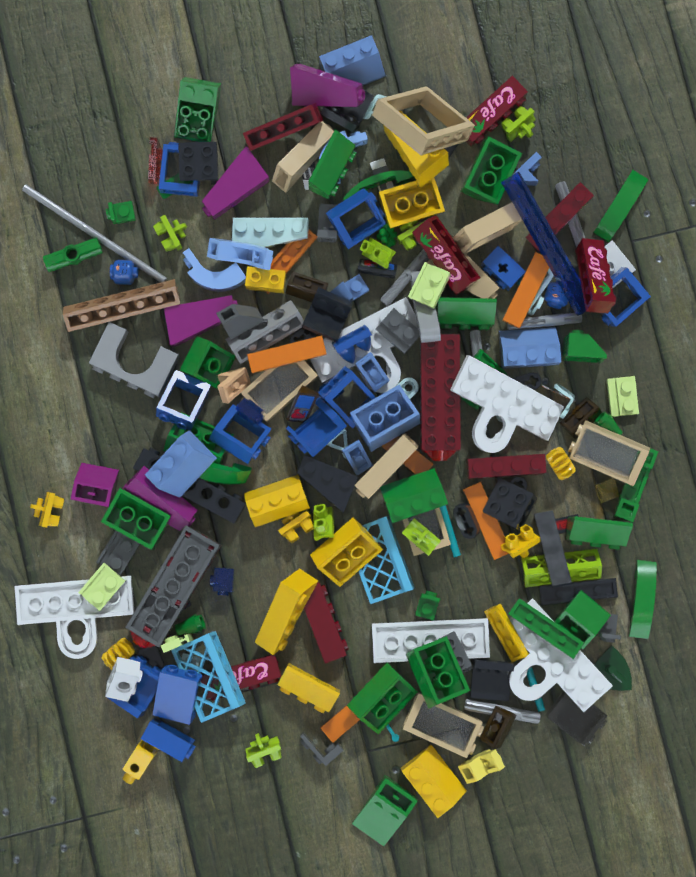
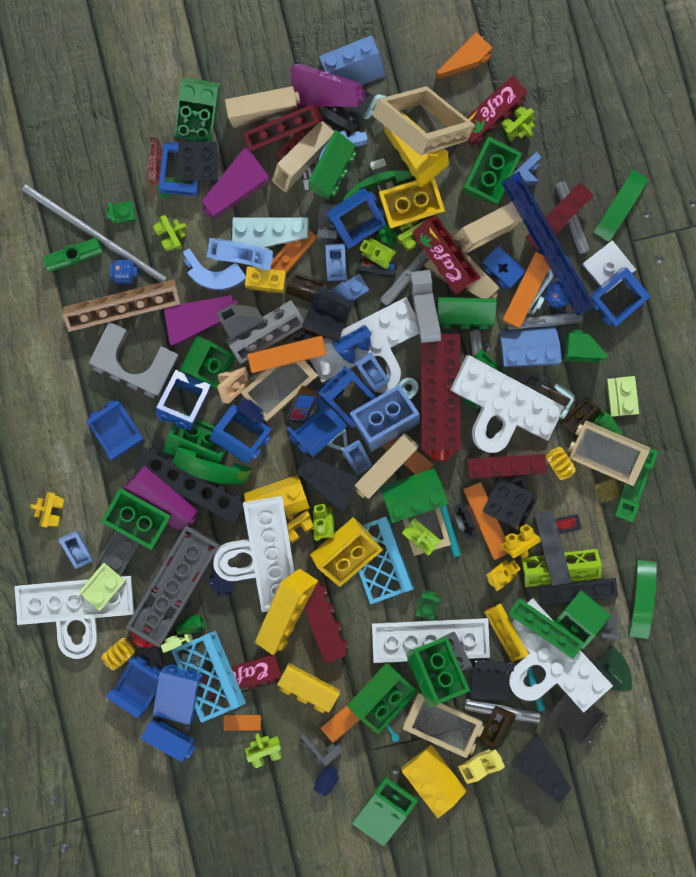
(76, 549): none -> medium blue slope
(95, 484): magenta slope -> none
(115, 429): none -> blue panel
(123, 679): white brick -> none
(139, 761): yellow torso -> none
(181, 465): medium blue slope -> none
(242, 722): none -> orange sticker
(261, 106): none -> tan slope
(267, 546): none -> white plate
(293, 141): none -> clear red wing
(326, 780): none -> clear blue brick
(335, 262): none -> medium blue slope
(398, 331): dark grey plate -> none
(429, 285): yellowish green plate -> none
(469, 56): none -> orange slope
(503, 574): none -> yellow hips
(541, 768): none -> black wedge
(595, 276): dark red brick -> none
(598, 532): green slope -> none

